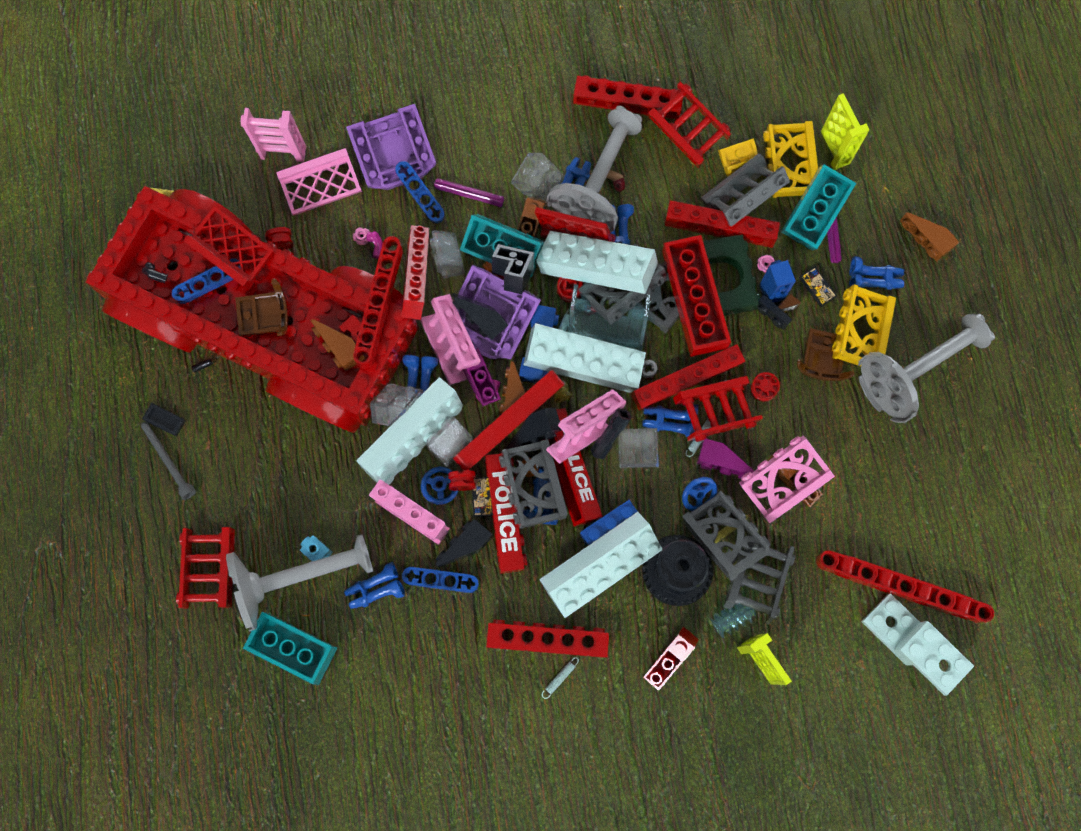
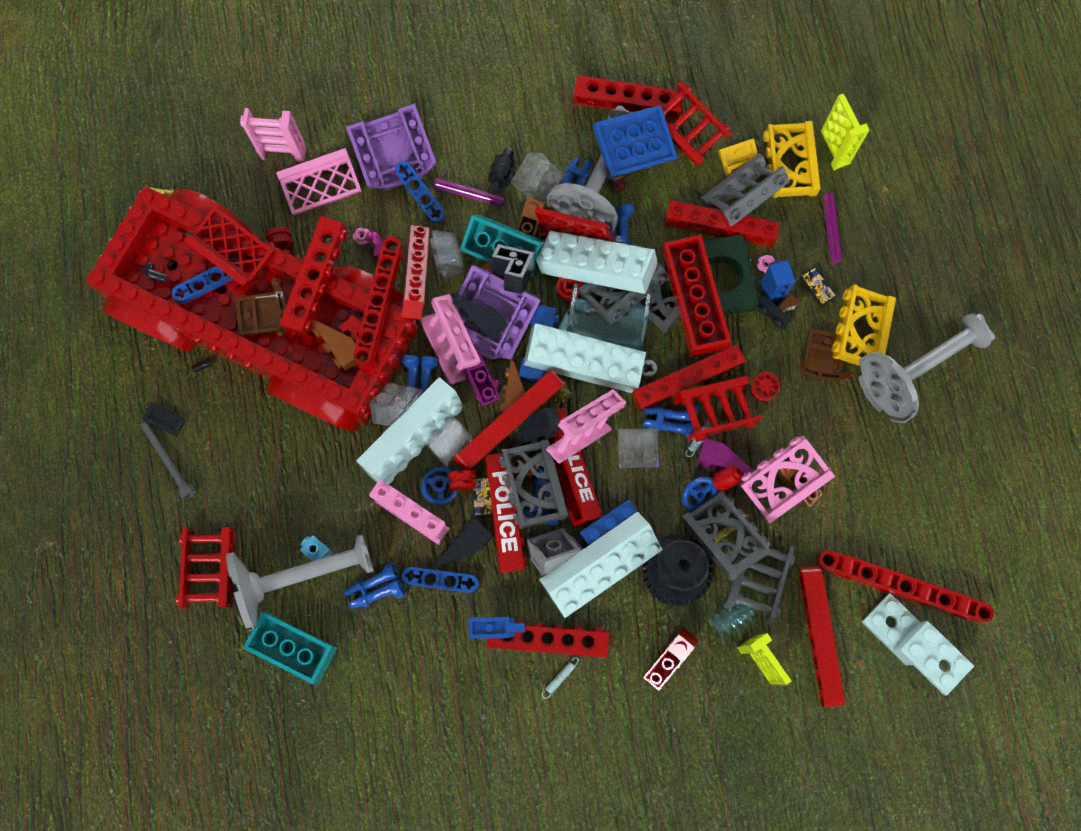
(325, 229): none -> red brick
(494, 627): none -> blue hinge
(502, 171): none -> black piece
(552, 550): none -> light grey slope
(616, 424): black axle -> none
(634, 141): none -> blue plate
(727, 478): none -> red brick
(818, 207): teal brick -> none
(821, 637): none -> red beam
(888, 275): blue piece -> none
(933, 237): dark orange slope -> none

